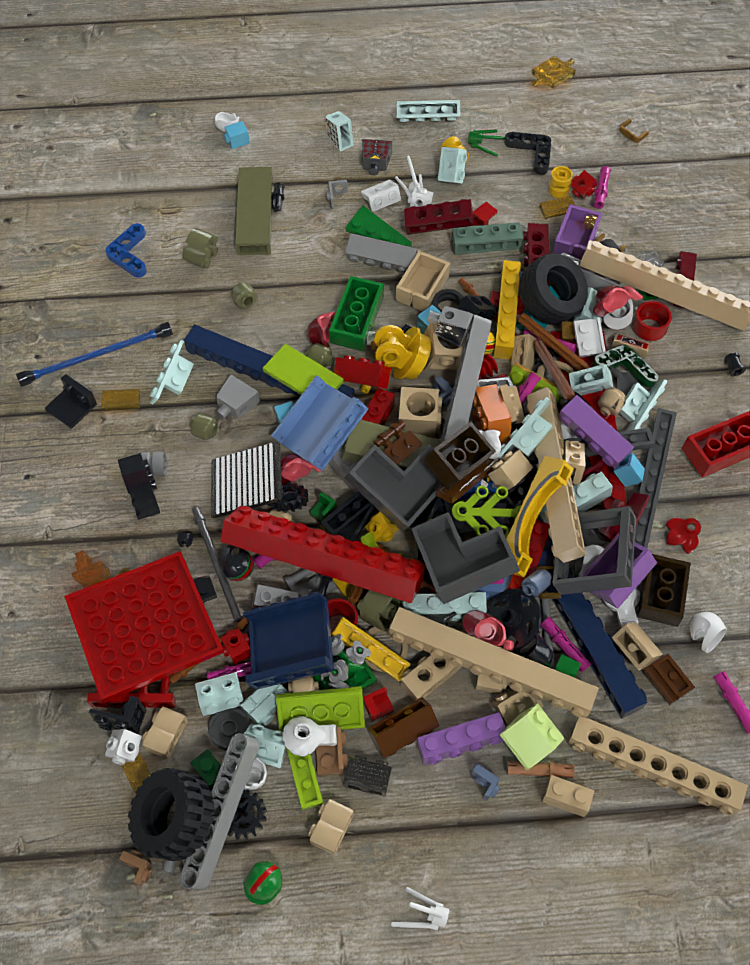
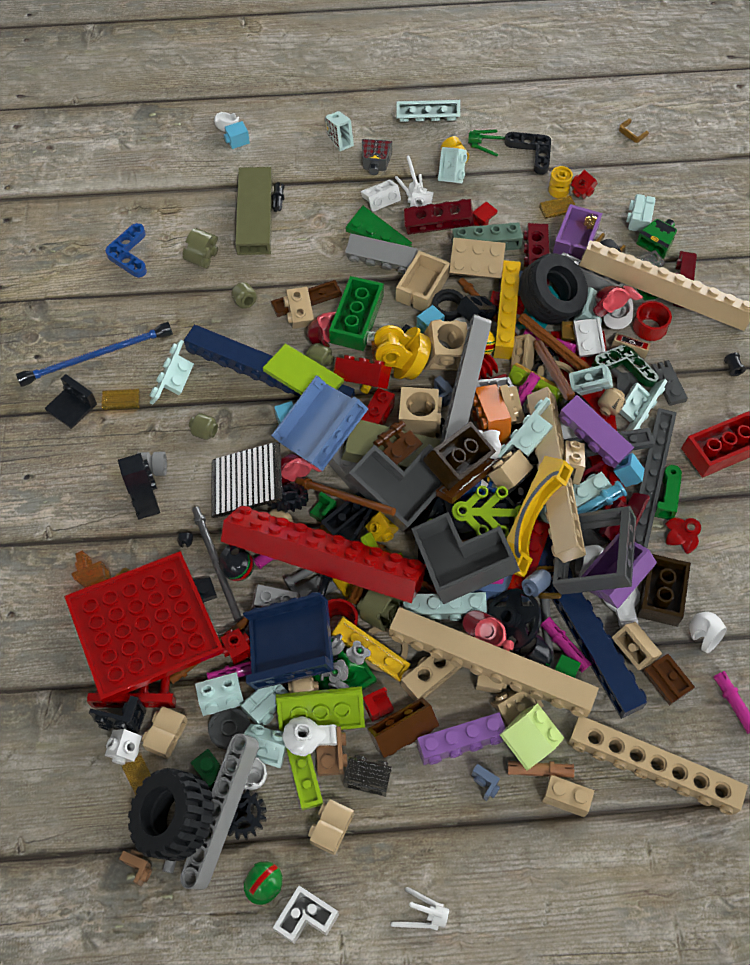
(235, 398): light grey torso -> none
(299, 307): none -> tan brick
(304, 909): none -> white brick
(309, 484): none -> dark orange bar
(317, 294): none -> reddish brown tile
(329, 194): light grey bracket -> none
(441, 619): pearl dark grey bar -> none
(451, 324): light grey torso -> none
(477, 258): none -> tan brick
(553, 72): clear yellow plate -> none
(601, 190): dark pink pin -> none
(605, 498): none -> medium azure pin
(641, 213): none -> light aqua brick
(658, 236): none -> green torso
(672, 481): none -> green leg
(673, 390): none -> dark grey hinge

